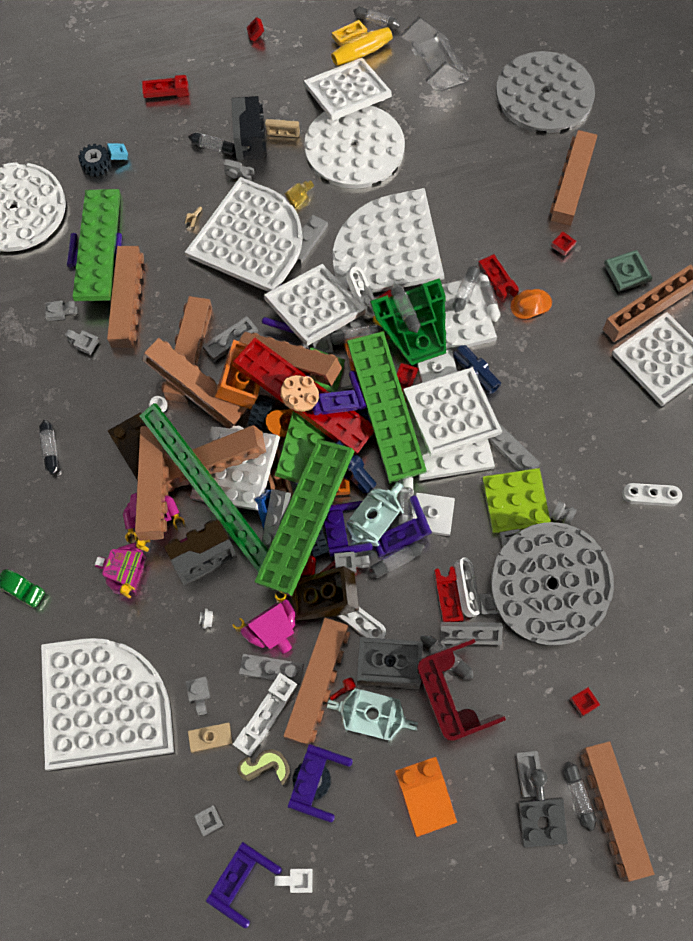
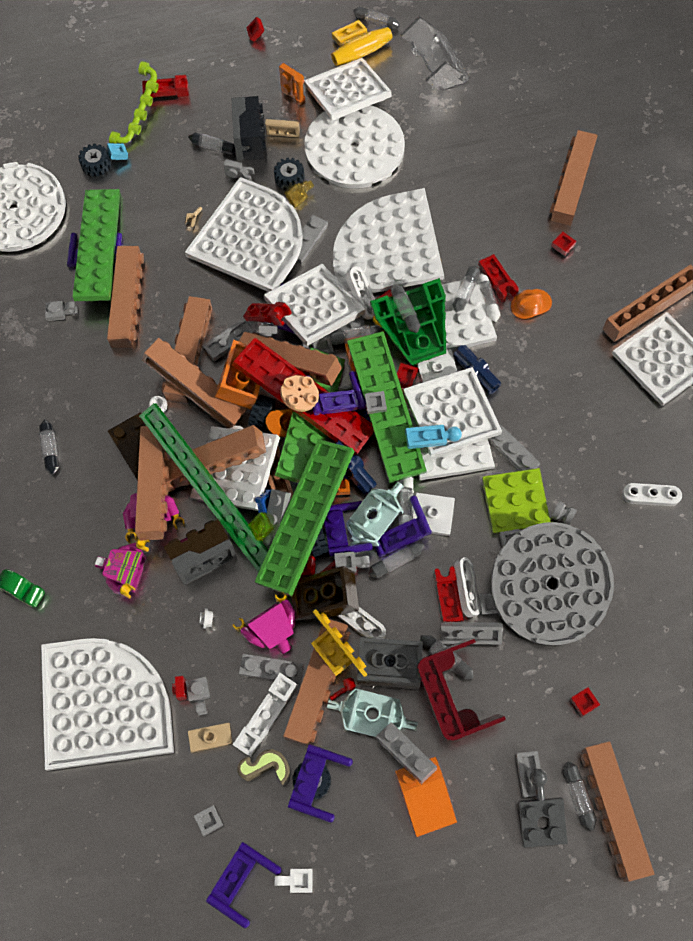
(84, 341): light grey plate -> none
(140, 113): none -> lime bar
(179, 688): none -> red plate
(261, 526): none -> clear neon green plate
(266, 329): none -> light grey plate
(267, 313): none -> red plate
(282, 173): none -> black wheel
(292, 83): none -> orange plate
(333, 651): none -> yellow bracket
(375, 402): none -> light grey plate
(406, 753): none -> light grey plate
(431, 436): none -> medium azure plate
(562, 107): light grey plate -> none
(628, 270): sand green plate -> none

